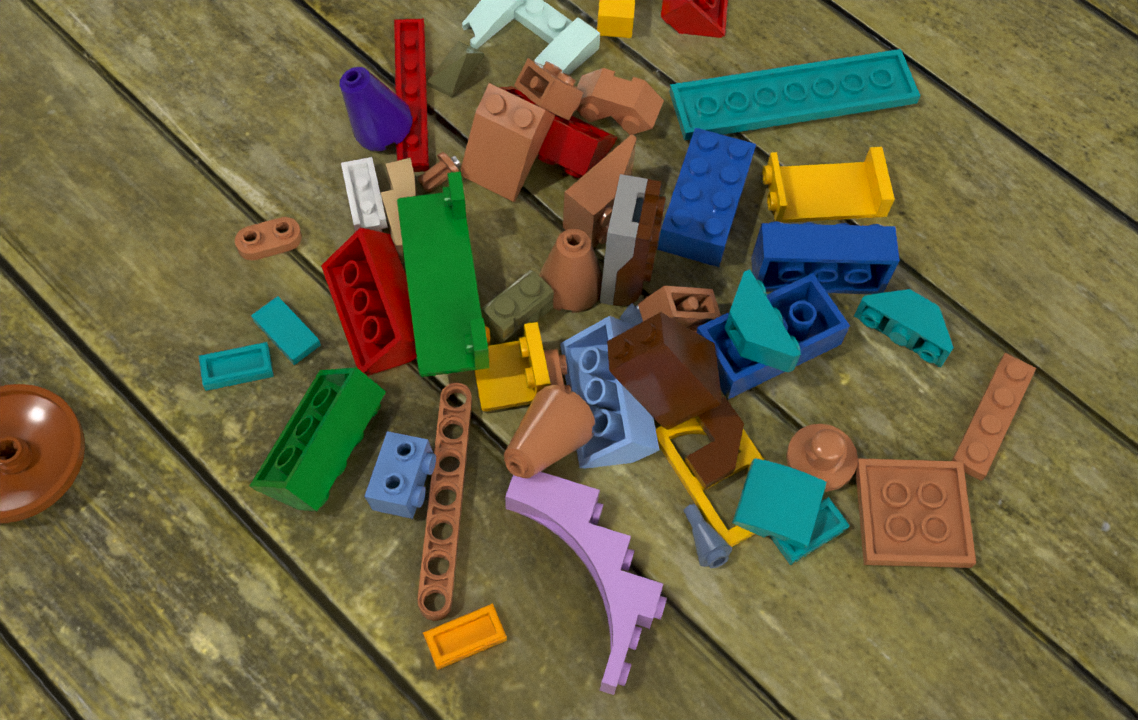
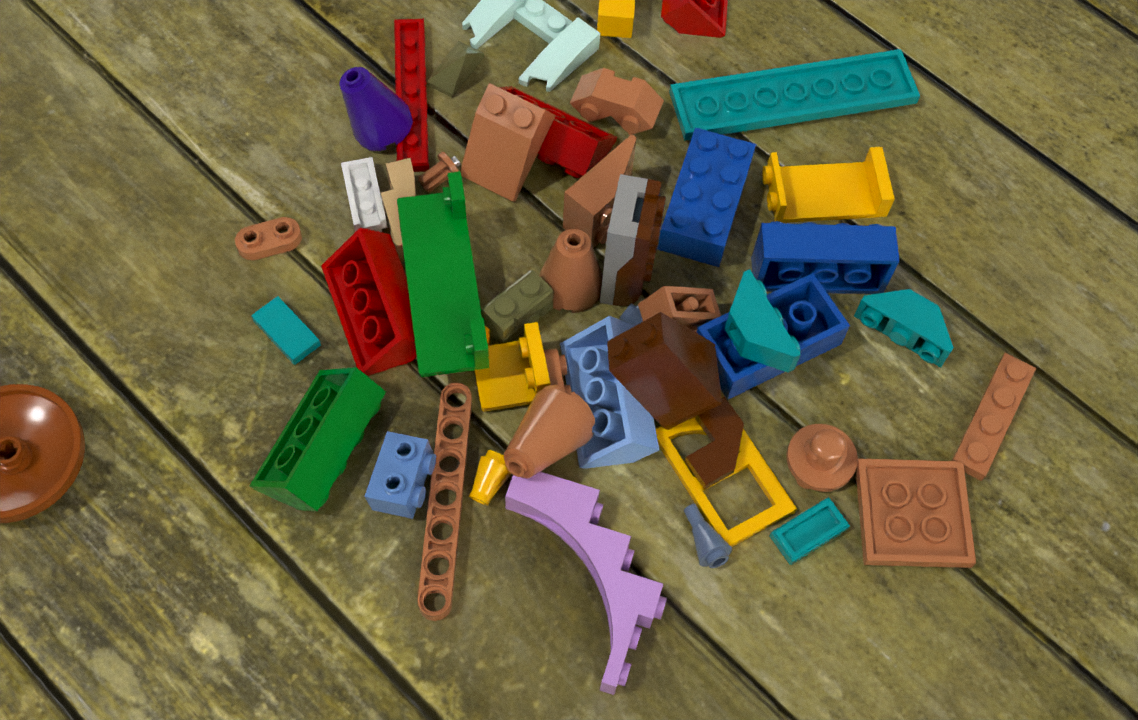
(236, 366): teal tile -> none
(465, 636): light orange tile -> none
(489, 477): none -> yellow cone
(549, 88): nougat brick -> none
(779, 502): teal slope -> none

